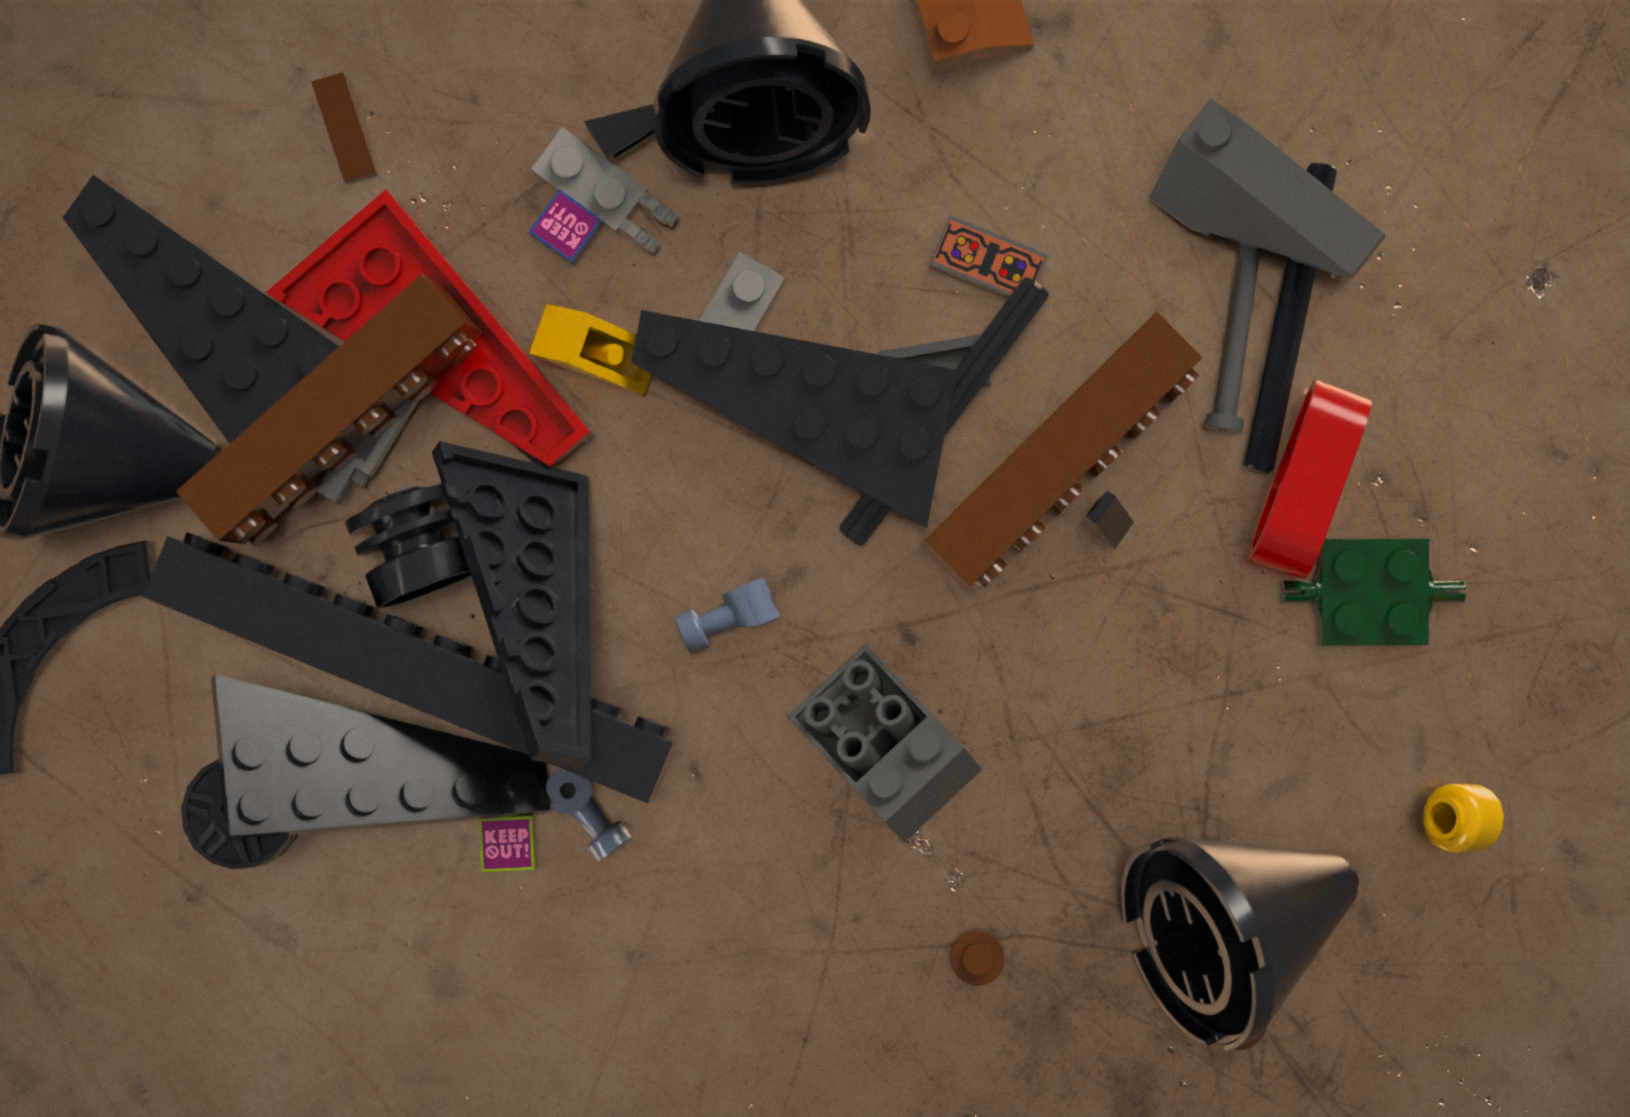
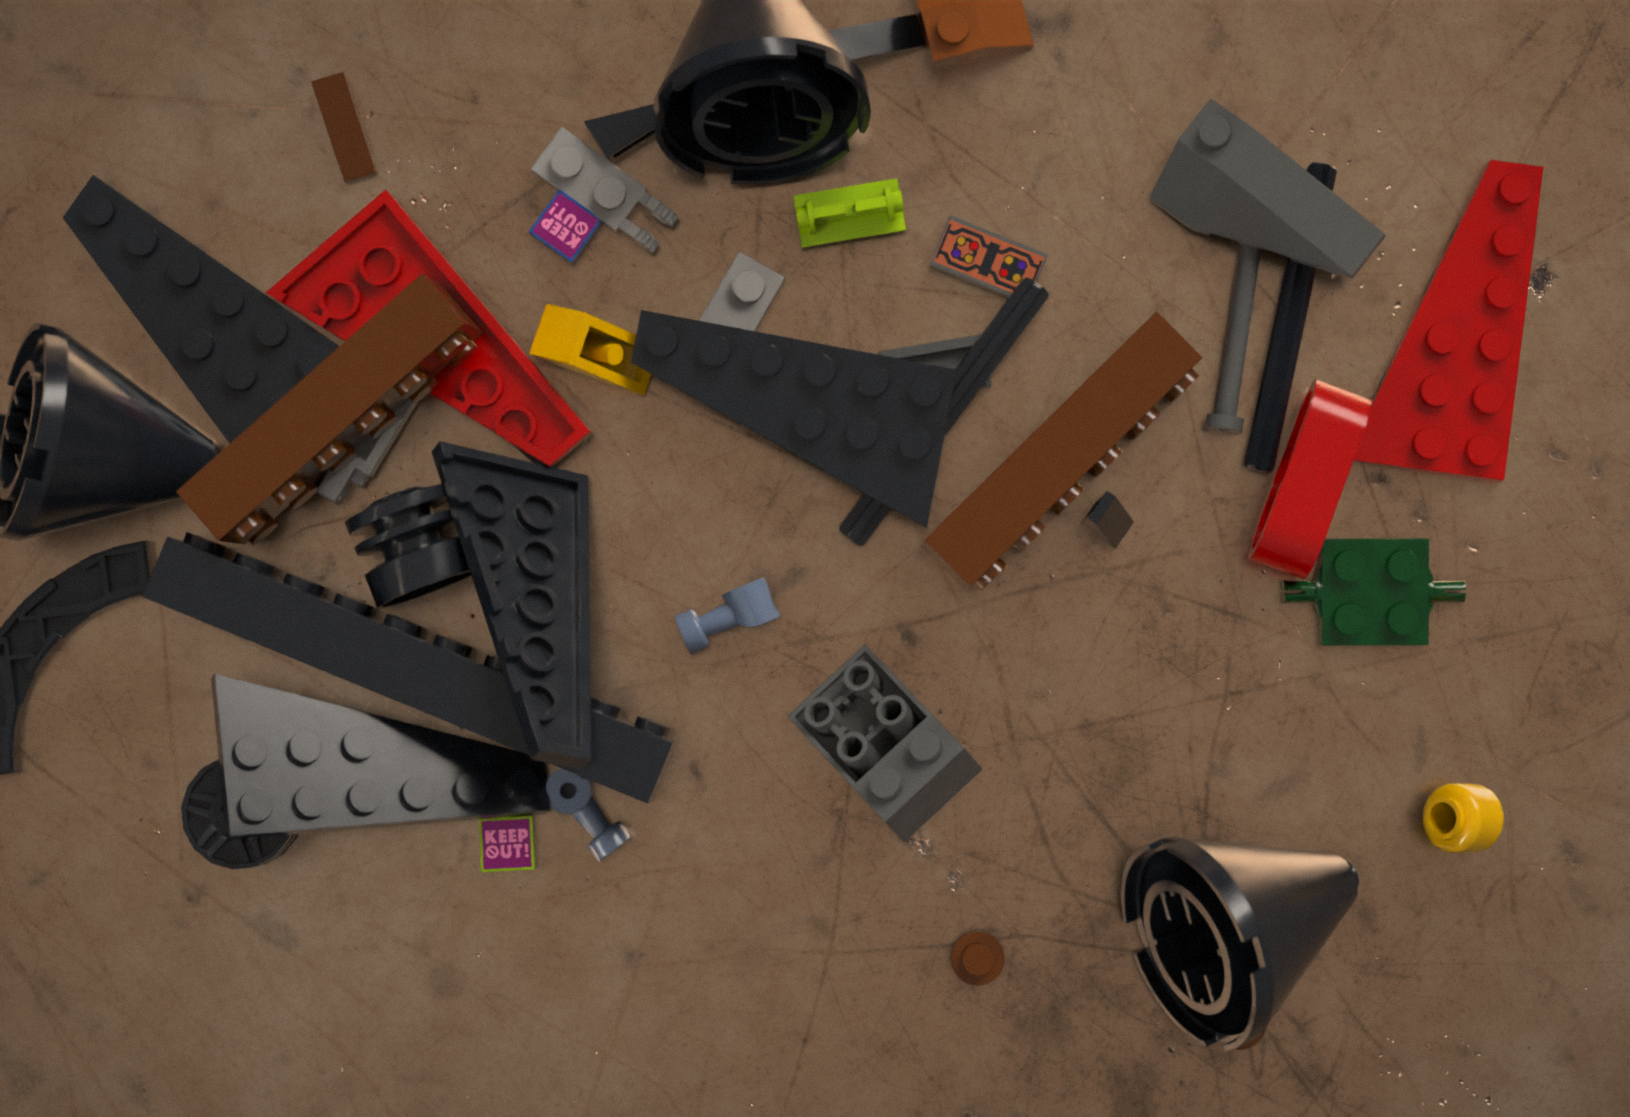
(849, 212): none -> lime hinge
(880, 38): none -> black piece
(1458, 362): none -> red wing

